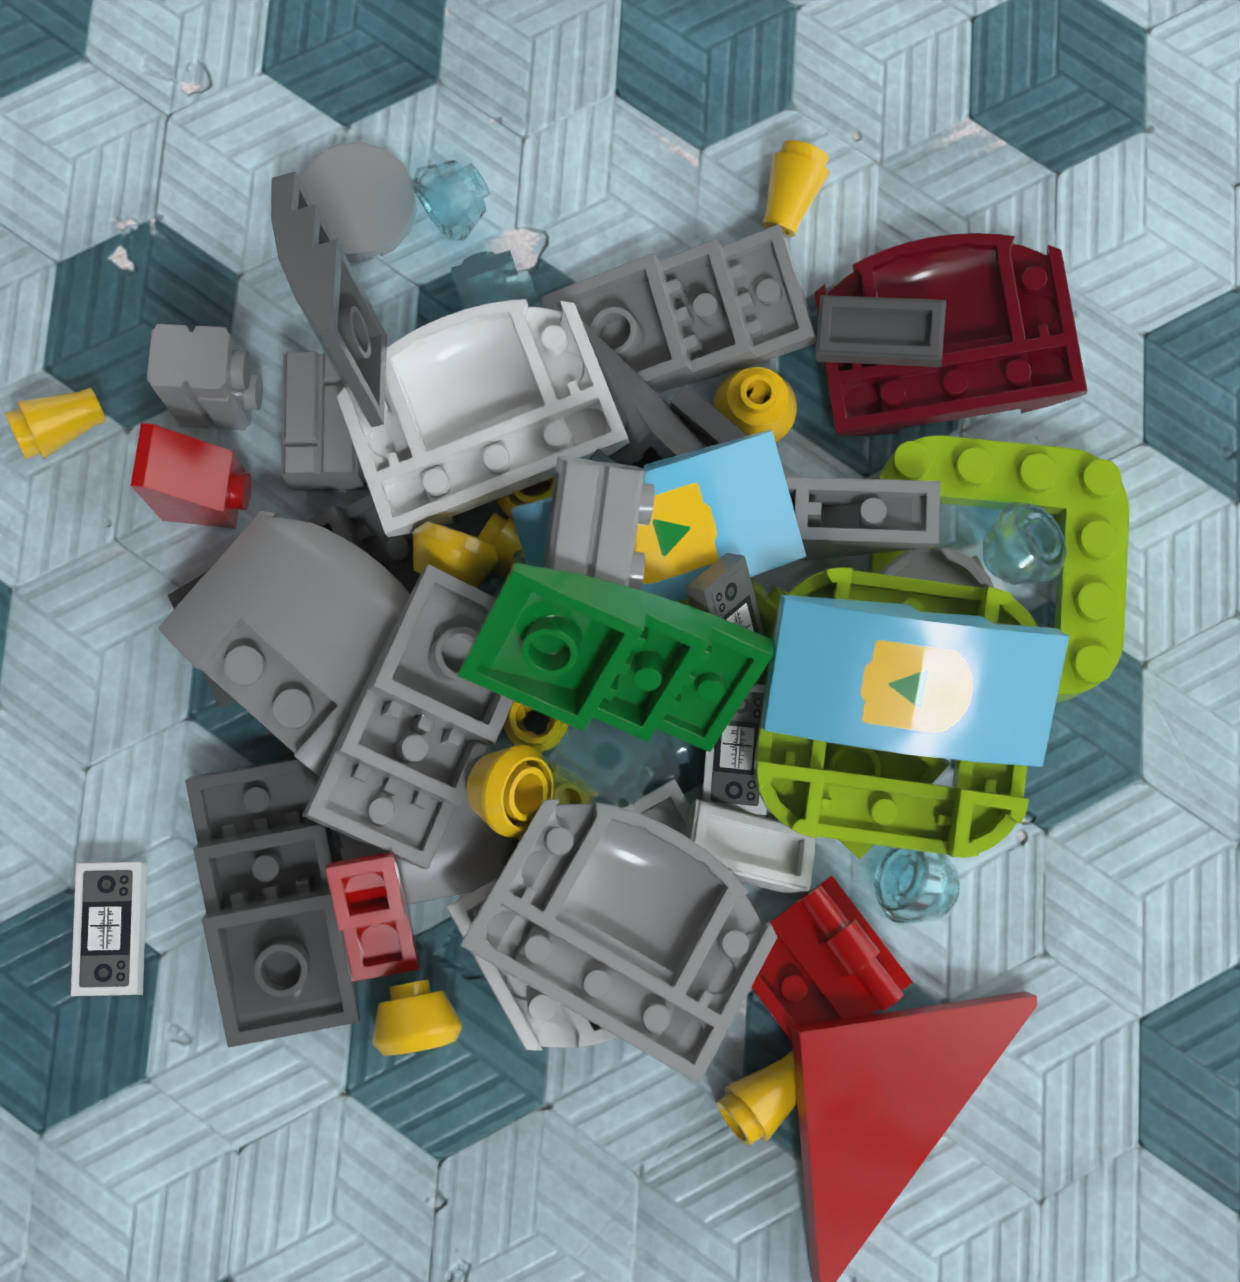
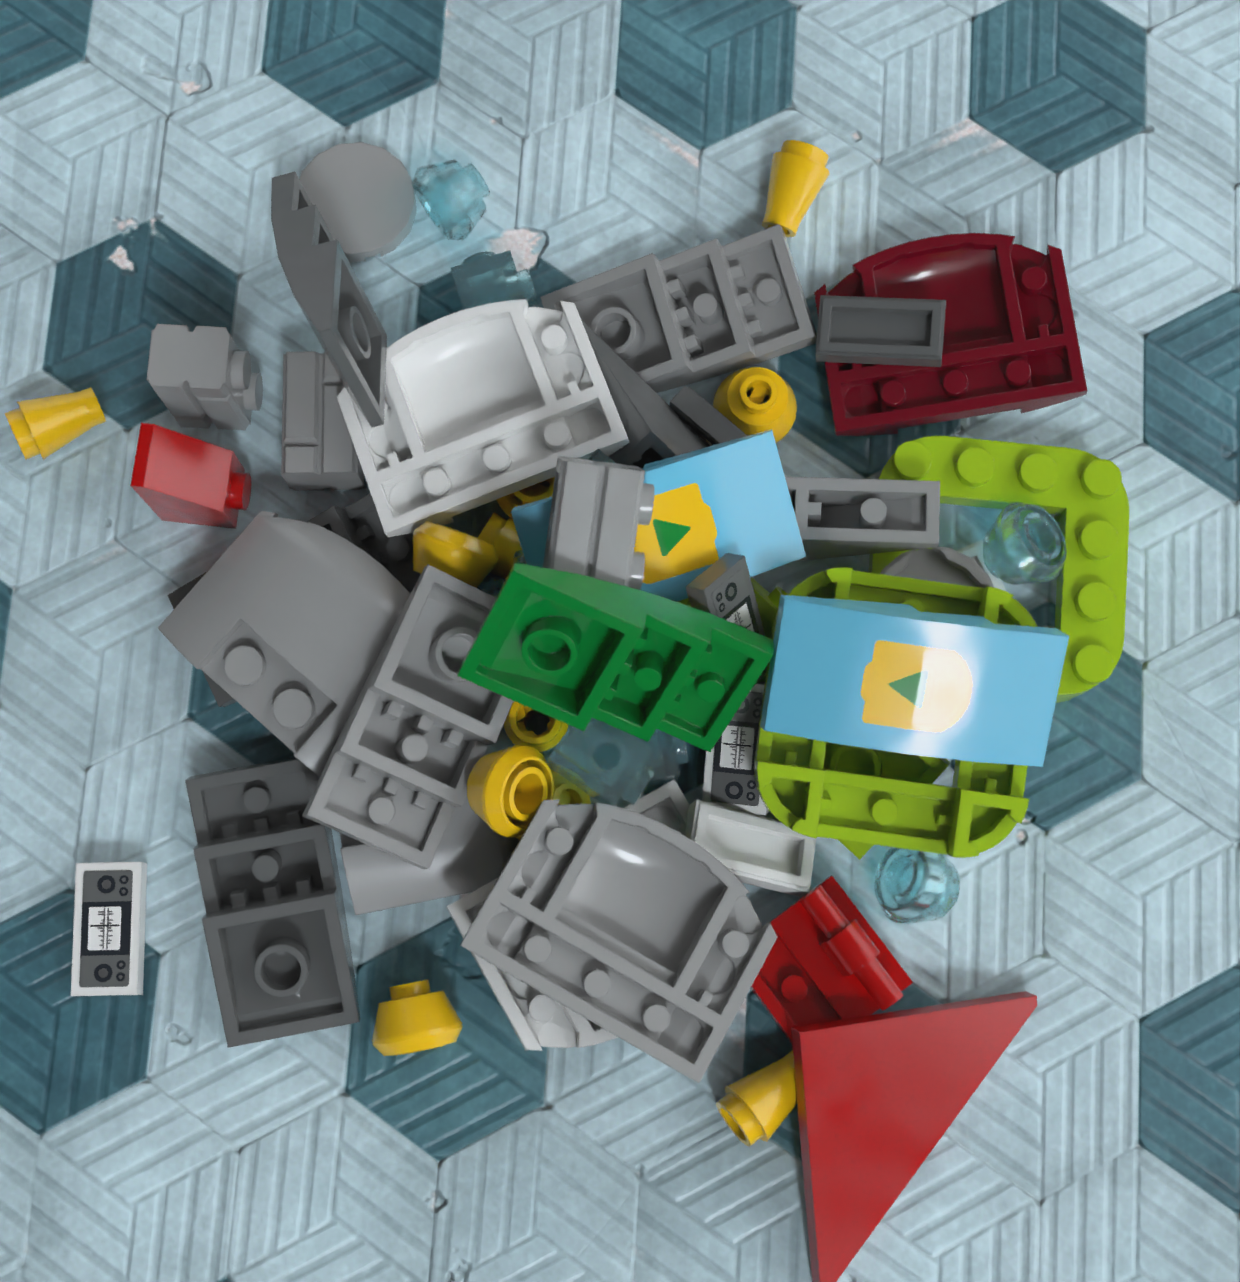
(373, 916): slope -> none

